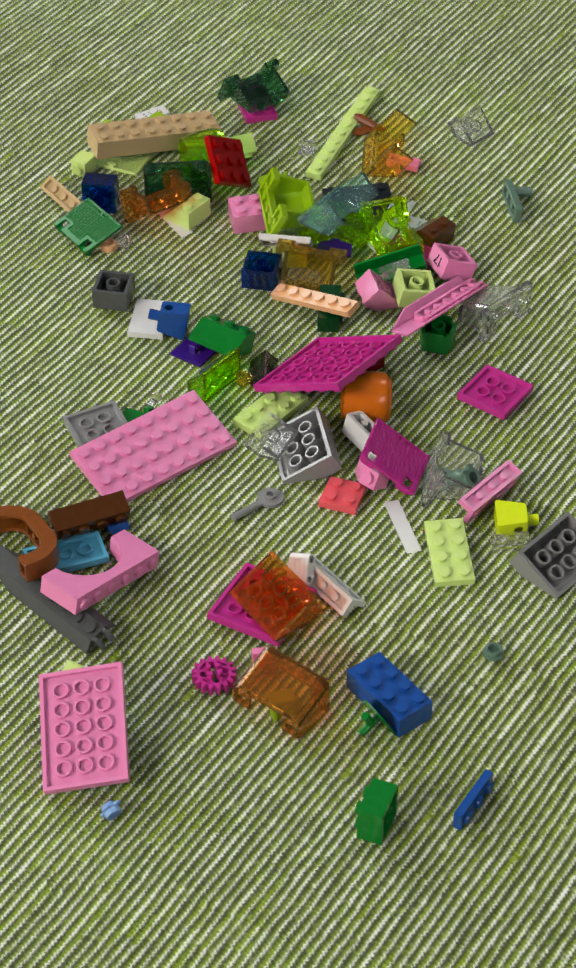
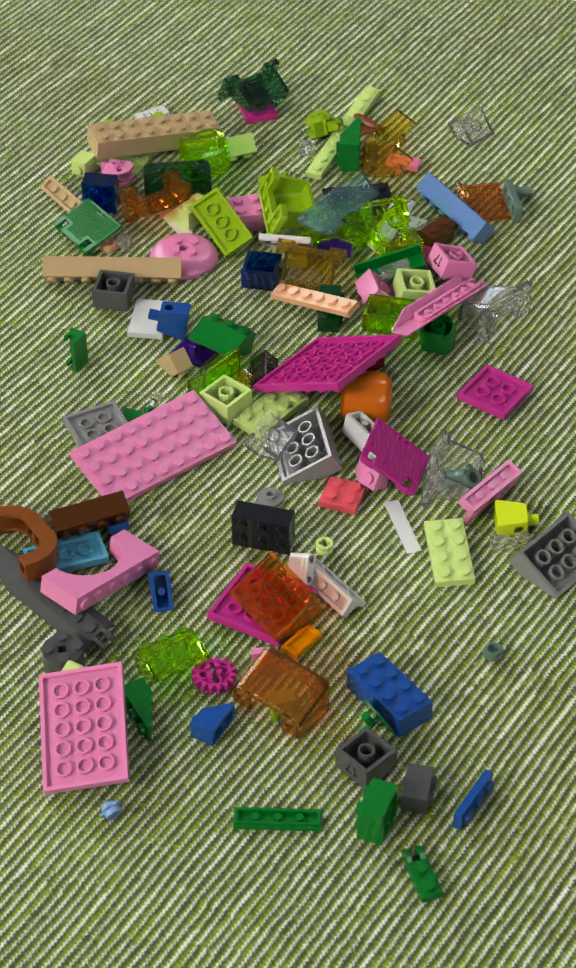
(59, 650): none -> dark grey brick
(78, 348): none -> green hinge
(87, 268): none -> tan brick
(120, 168): none -> bright pink hinge
(140, 706): none -> green slope
(160, 591): none -> blue slope
(170, 654): none -> clear neon green slope
(175, 362): none -> tan slope
(195, 250): none -> bright pink brick
(212, 722): none -> blue slope
(221, 222): none -> lime plate
(226, 398): none -> yellowish green brick
(227, 161): red plate -> none
(263, 527): none -> black brick
(277, 819): none -> green tile
(301, 642): none -> light orange tile
(322, 123): none -> lime hinge
(324, 541): none -> yellowish green bush
(349, 147): none -> green slope
(366, 757): none -> dark grey brick
(382, 313): none -> clear neon green slope
(417, 788): none -> dark grey brick
(422, 875): none -> green hinge
(455, 208): none -> medium blue brick
(485, 200): none -> clear orange window

